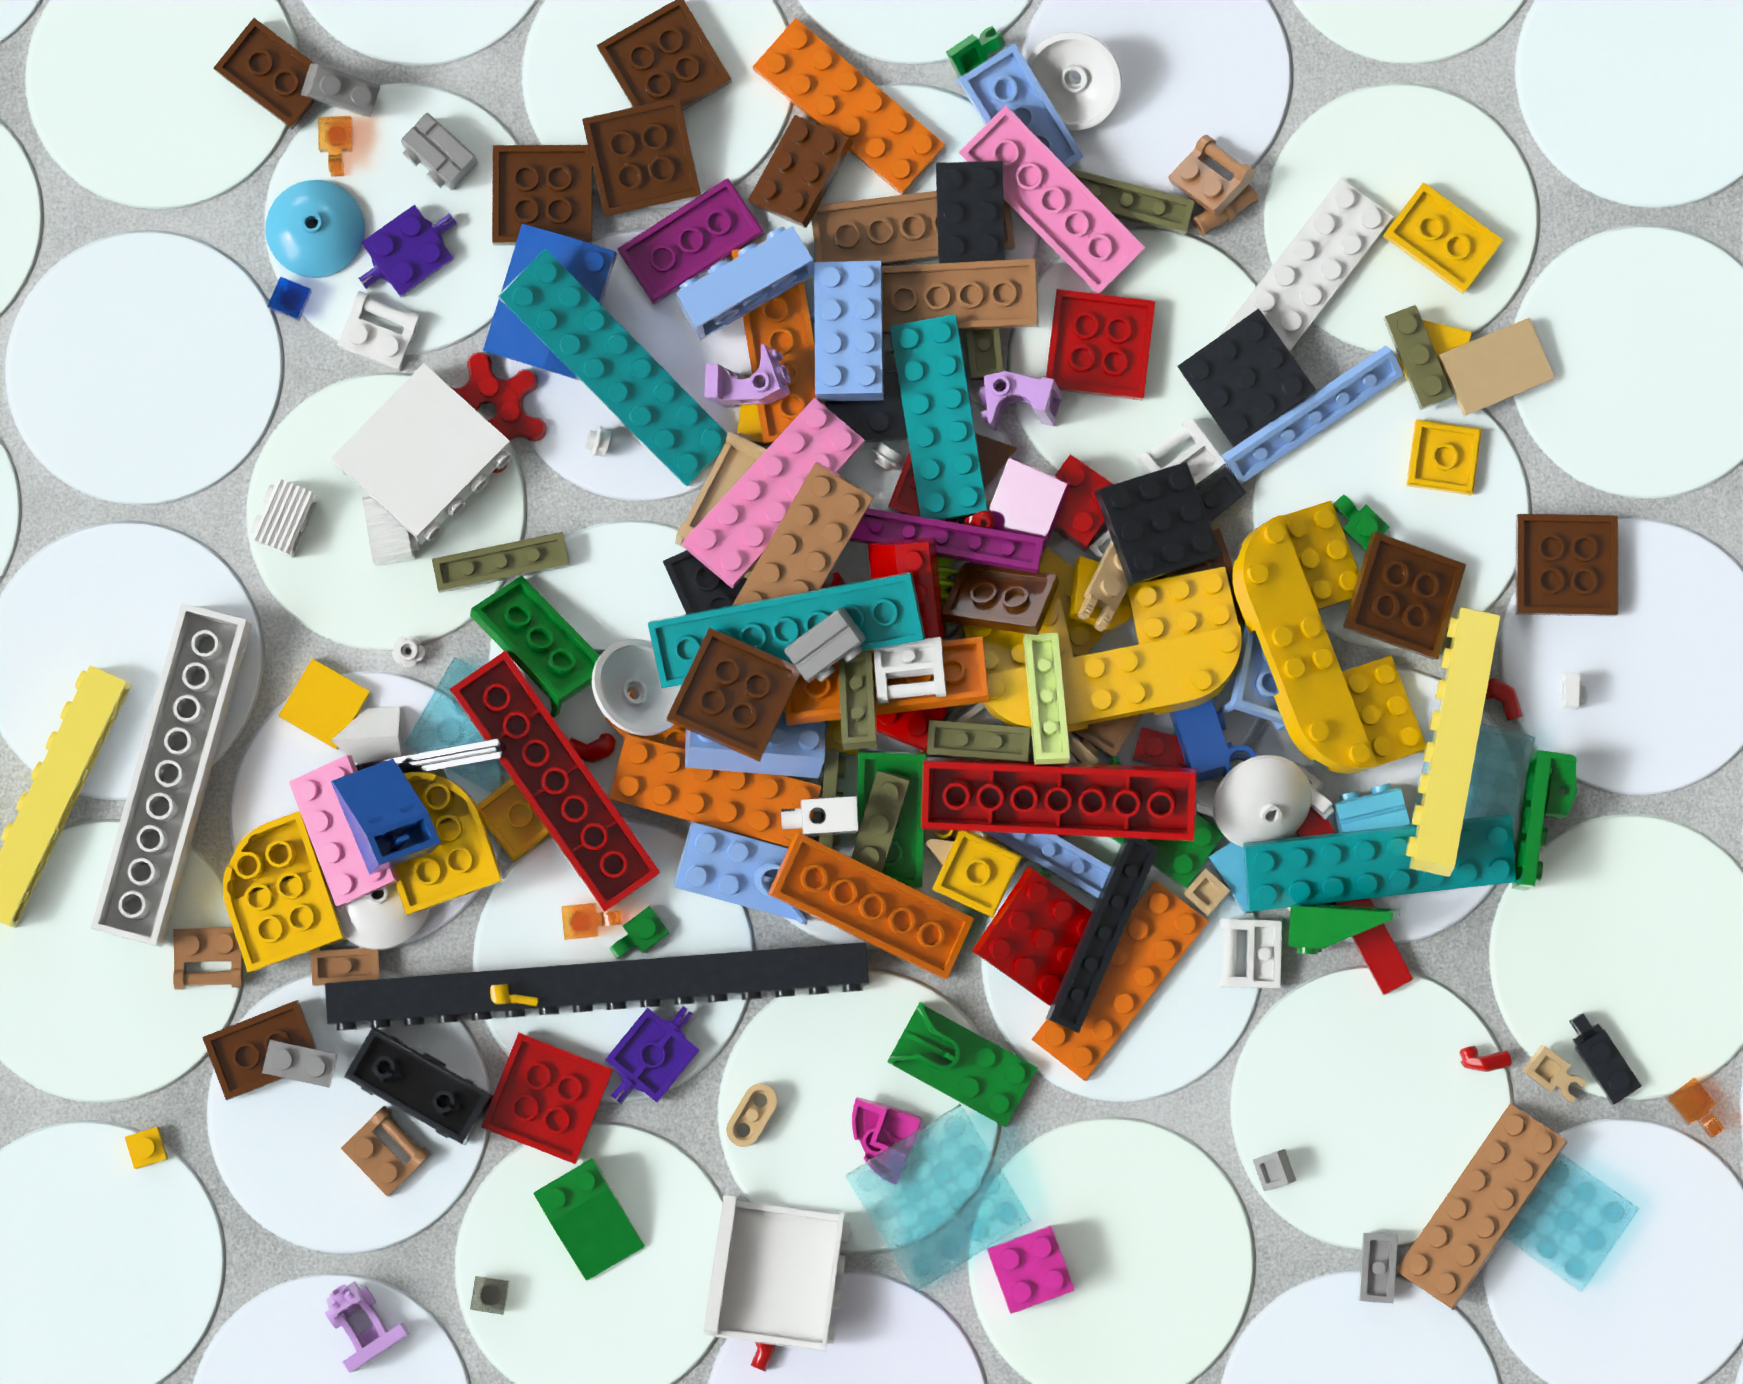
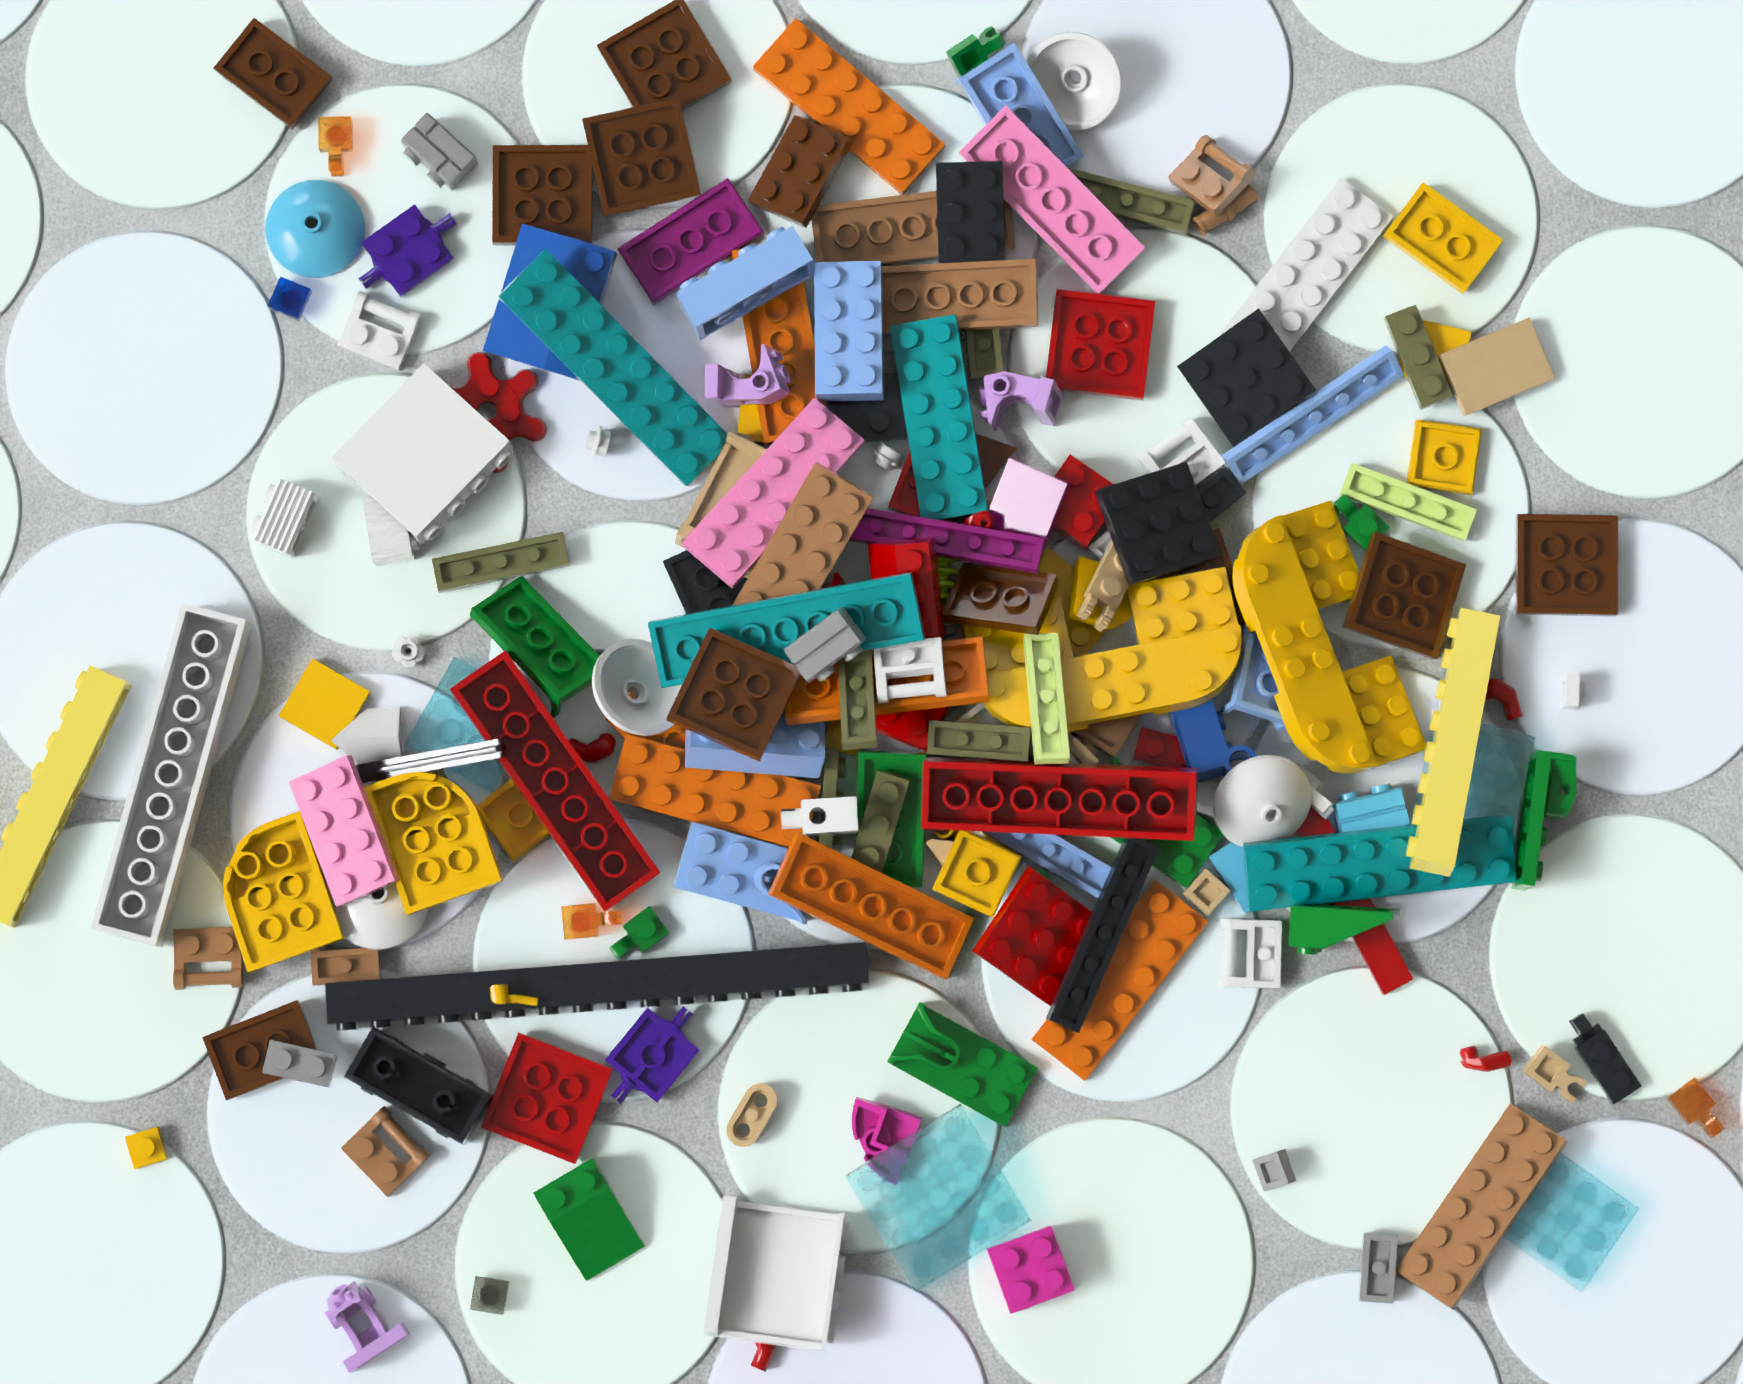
(340, 90): light grey brick -> none
(385, 816): blue slope -> none
(1408, 502): none -> yellowish green plate

